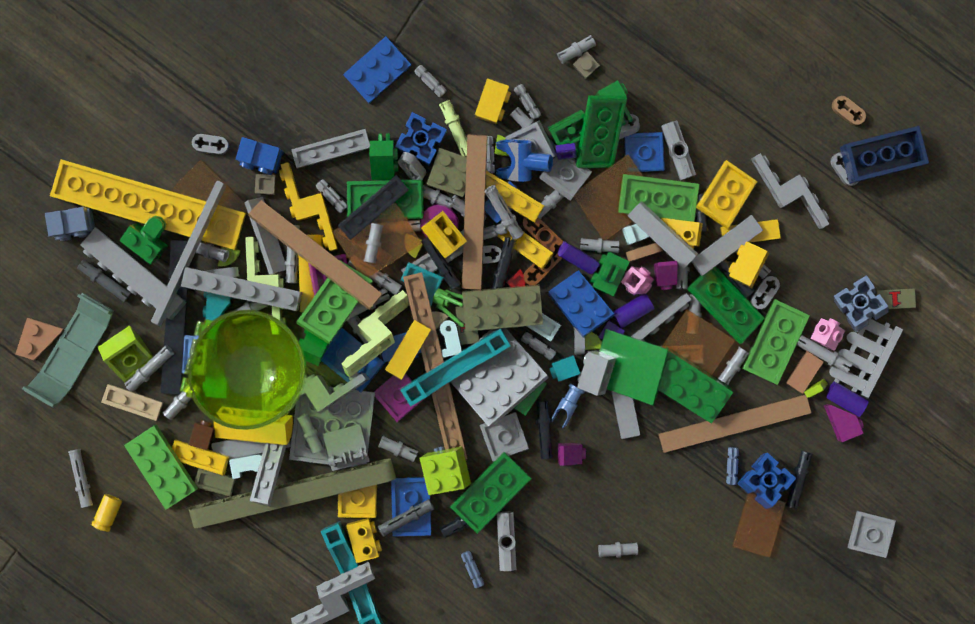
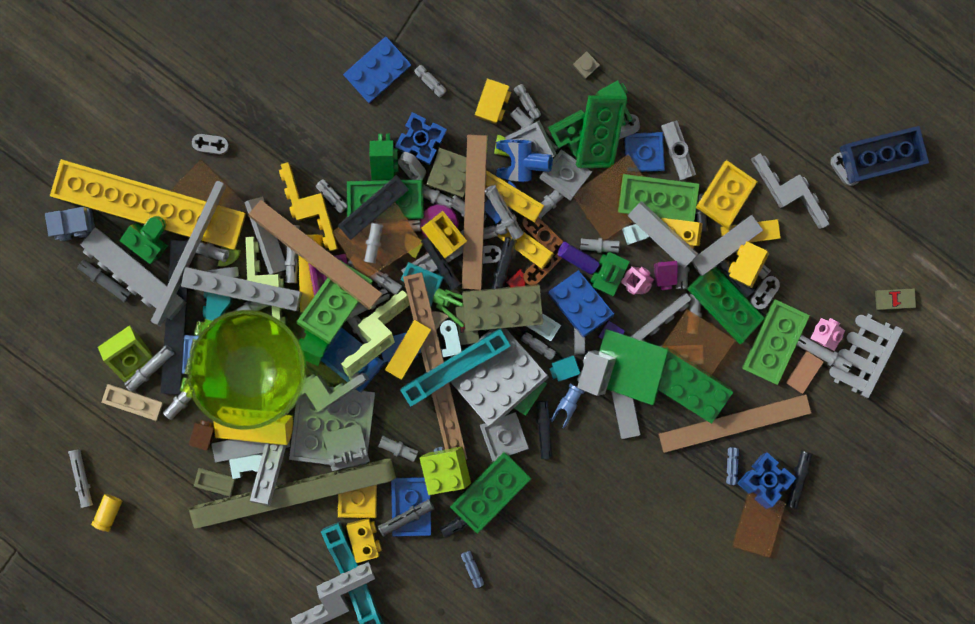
(36, 338): nougat wing -> none
(71, 351): sand green windscreen -> none
(161, 466): bright green plate -> none
(200, 458): yellow tile -> none
(259, 155): blue brick -> none
(265, 184): dark tan plate -> none
(310, 433): light grey pin -> none
(331, 148): light grey plate -> none
(393, 399): magenta tile -> none
(455, 126): yellowish green pin -> none
(490, 155): light grey axle -> none
(507, 554): light grey piece -> none
(566, 151): dark purple tile -> none
(570, 453): magenta slope -> none
(576, 49): light grey pin -> none
(592, 341): lime tile -> none
(618, 549): light grey pin -> none
(633, 310): dark purple brick -> none
(643, 251): medium nougat beam -> none
(733, 365): light grey pin -> none
(816, 388): lime tile -> none
(844, 423): magenta slope -> none
(845, 114): medium nougat beam -> none
(847, 399): dark purple brick -> none
(865, 293): sand blue brick -> none
(871, 534): light grey plate -> none

